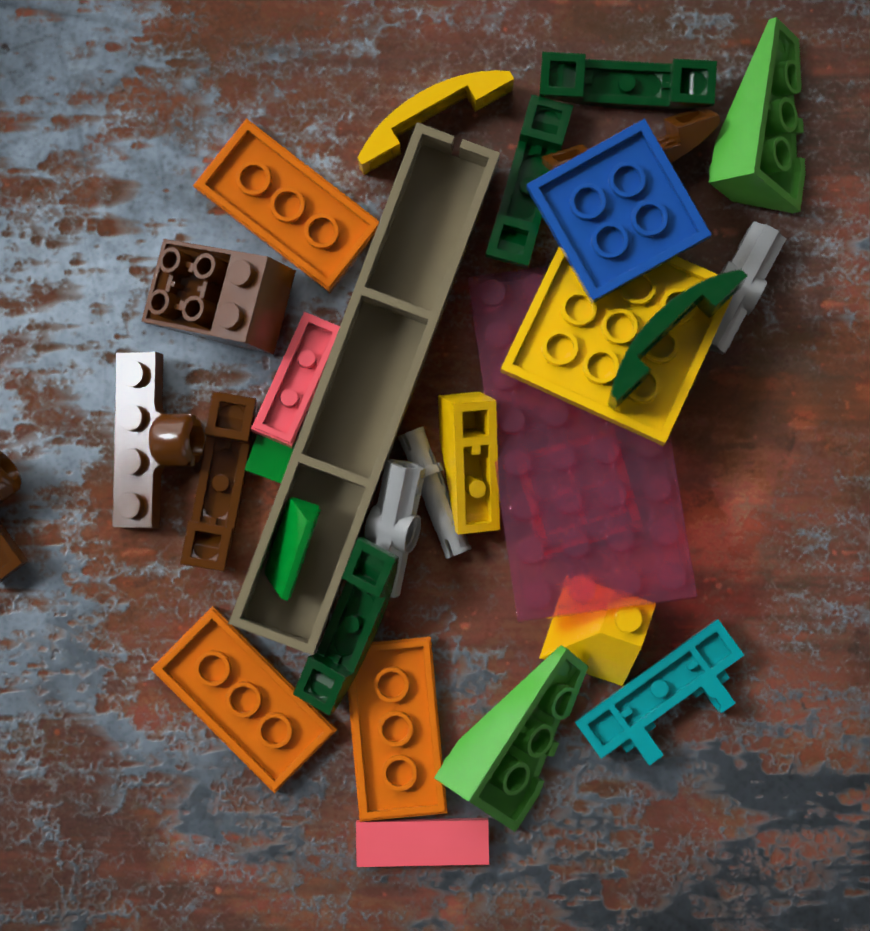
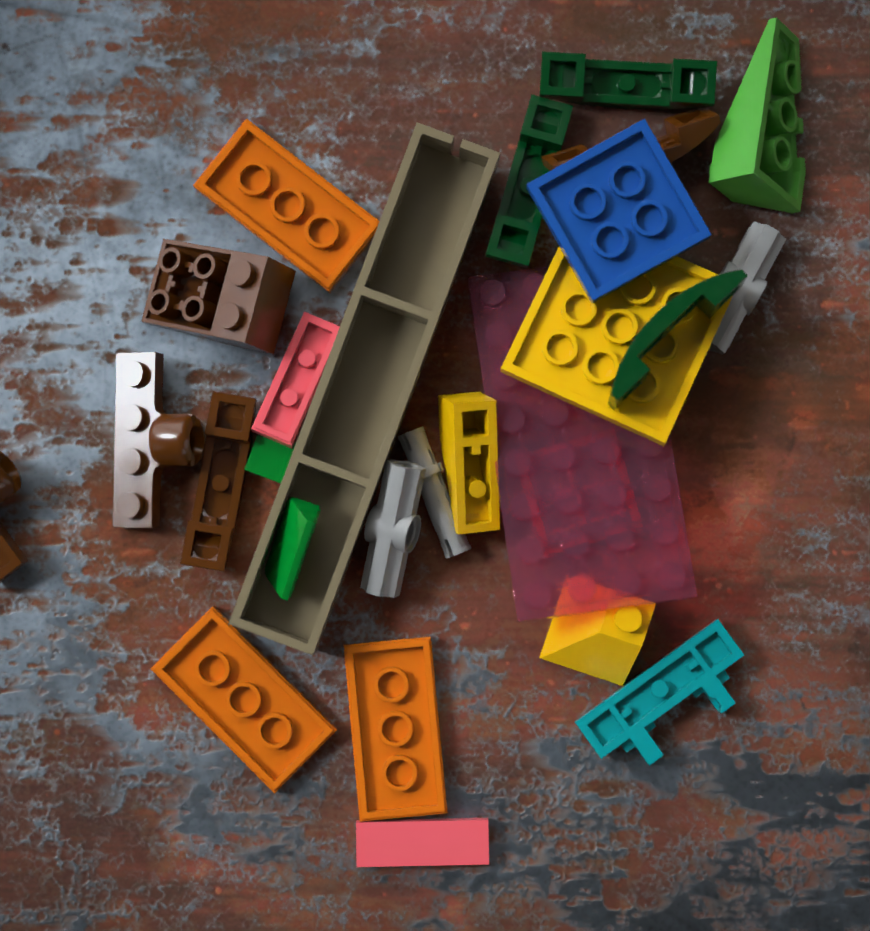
(352, 627): dark green slope -> none
(479, 88): yellow slope -> none
(505, 751): bright green wedge -> none

